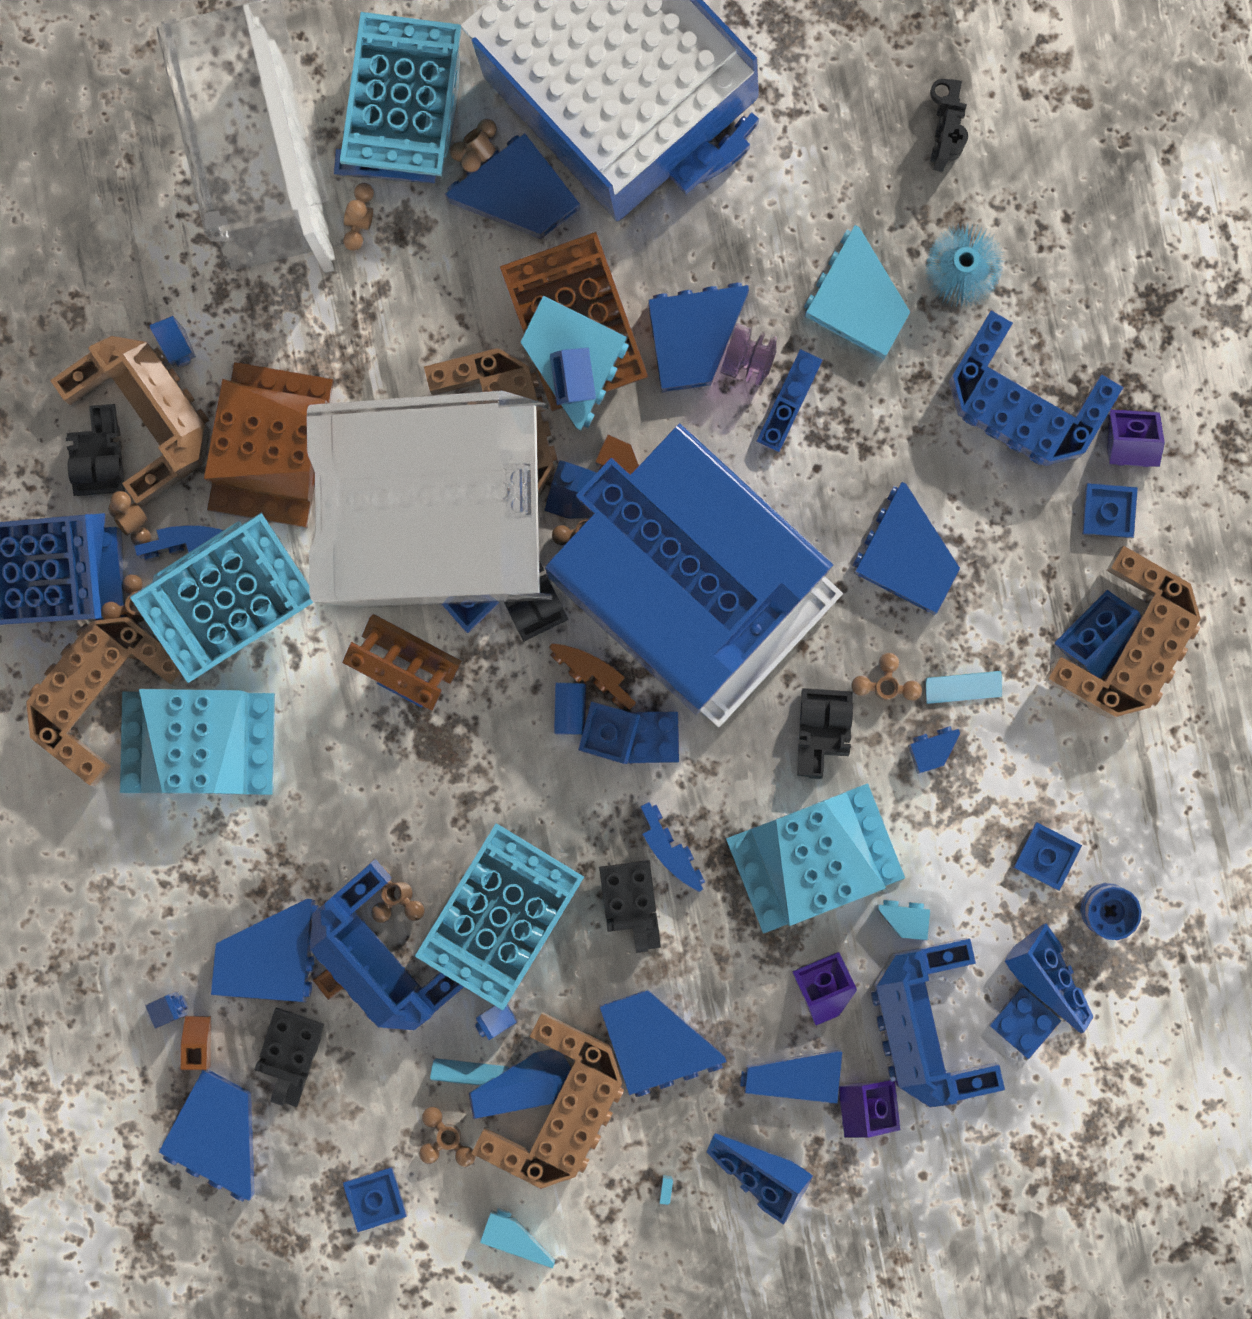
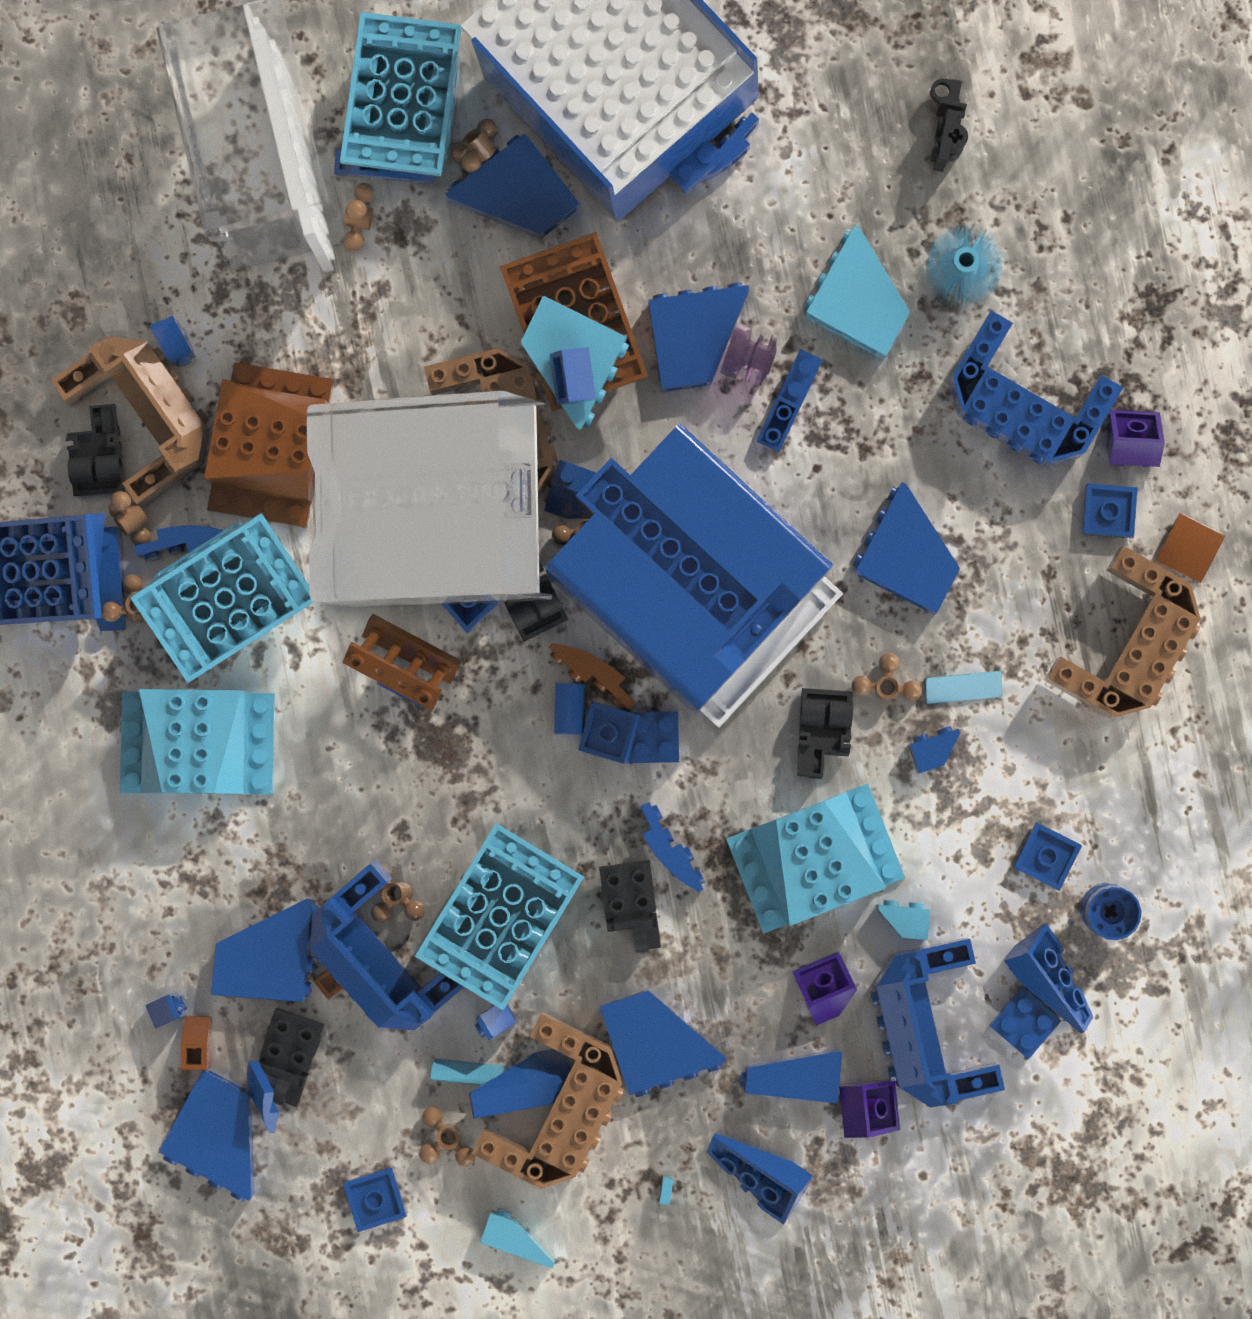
(79, 679): medium nougat wedge -> none
(262, 1095): none -> blue slope
(620, 452): dark orange slope -> none
(1100, 634): blue slope -> none
(1190, 547): none -> dark orange slope

